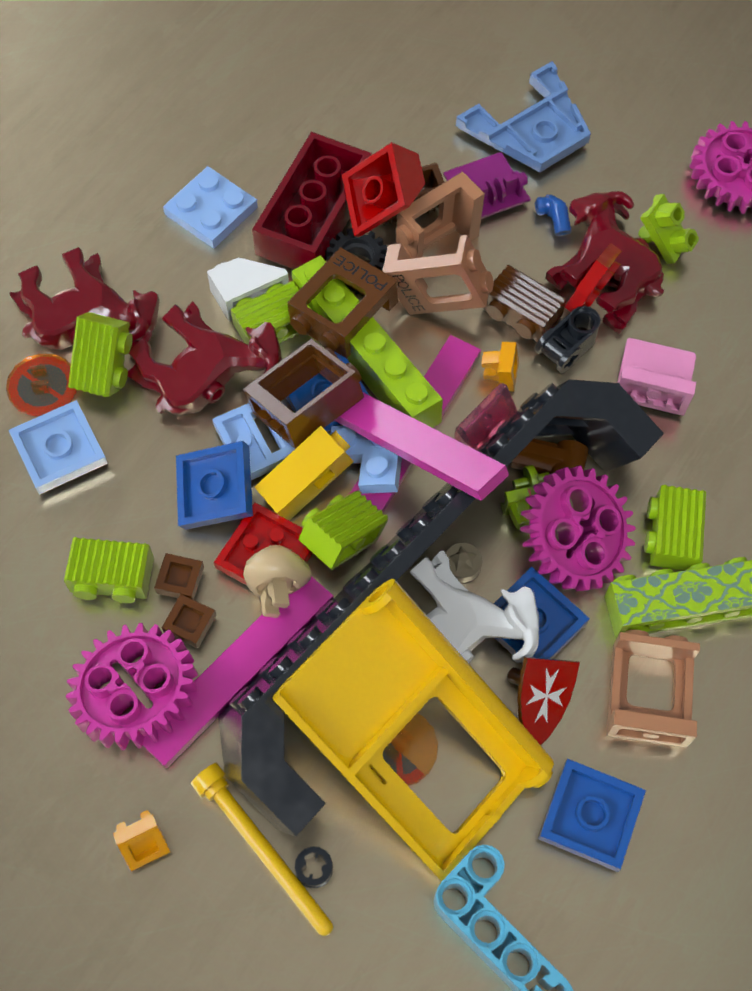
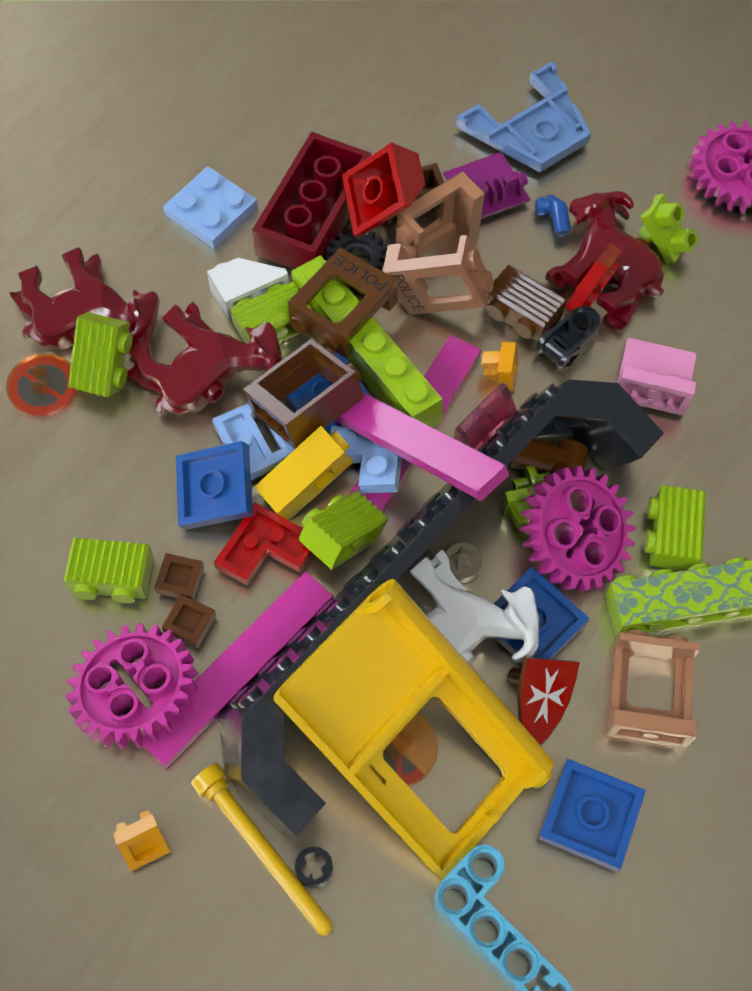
(58, 447): light blue plate -> none
(274, 575): tan piece -> none

